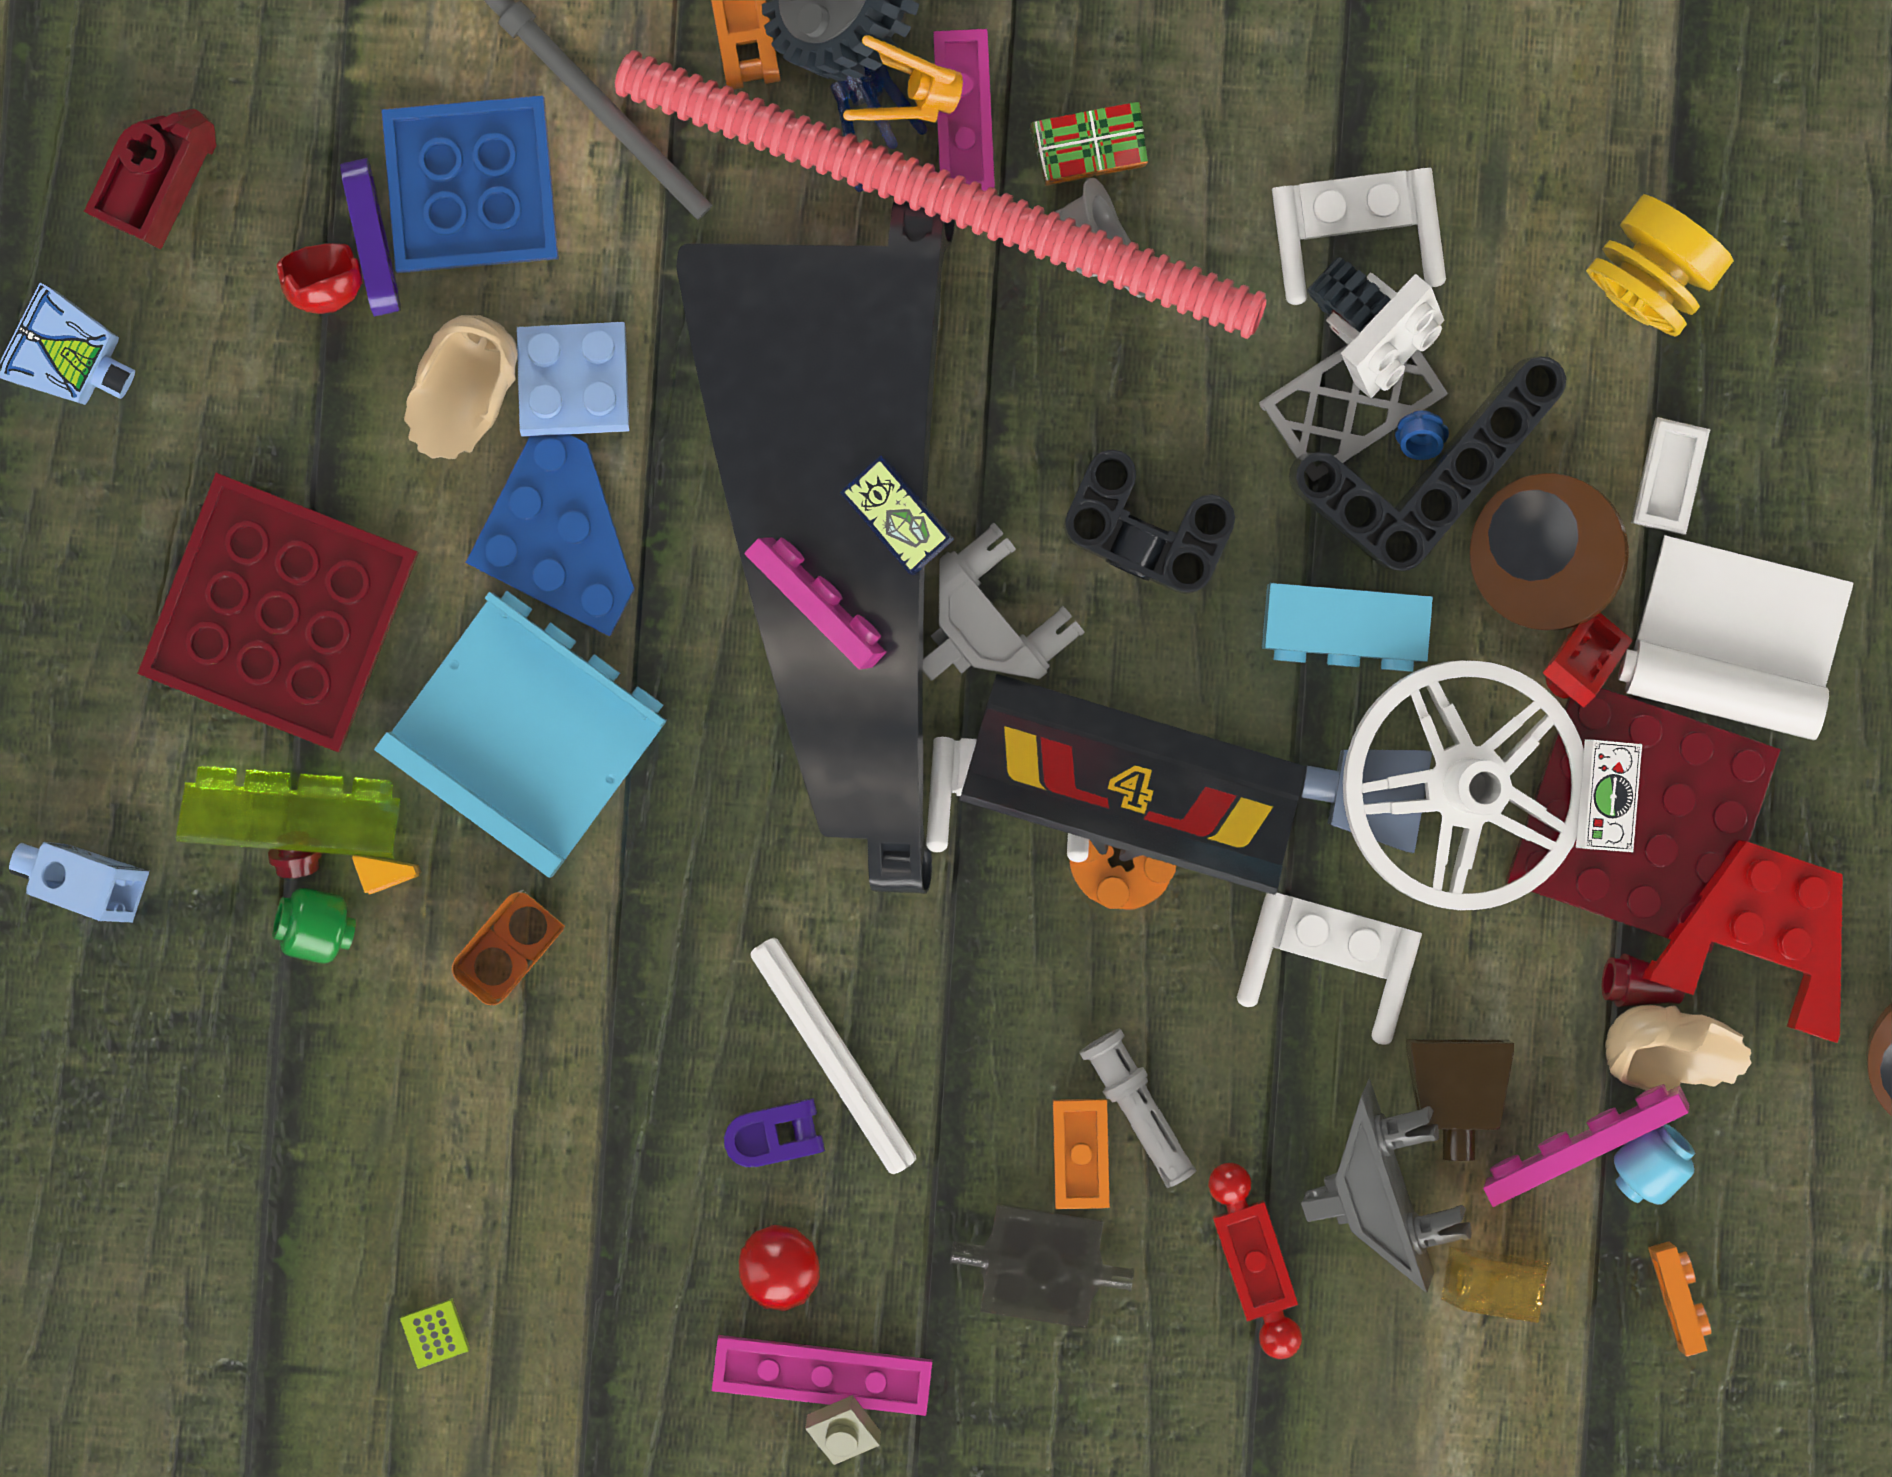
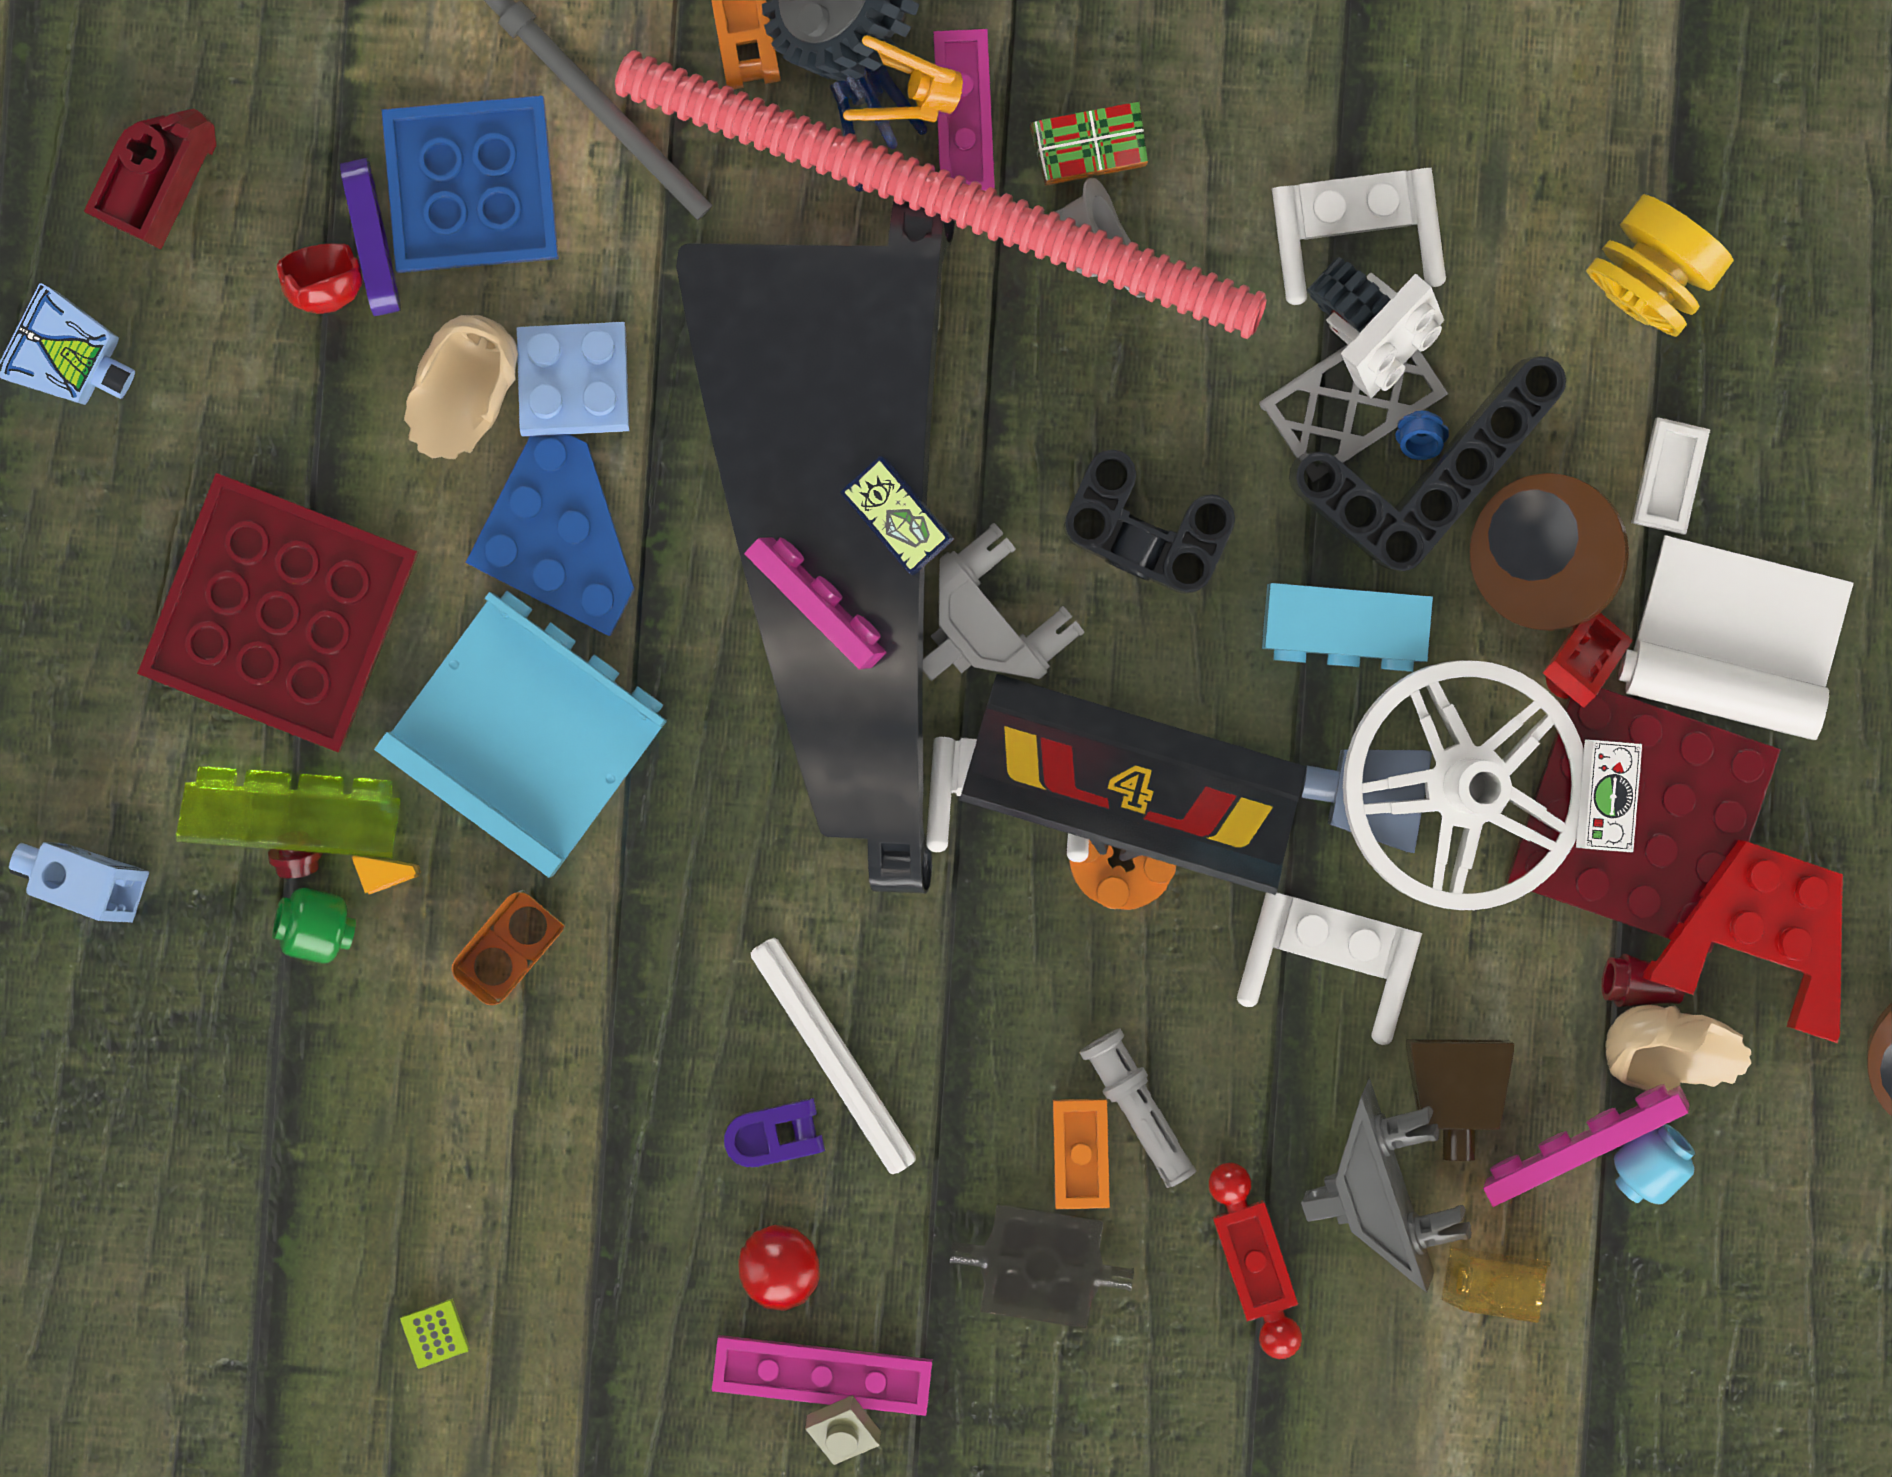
(1687, 1320): orange plate -> none

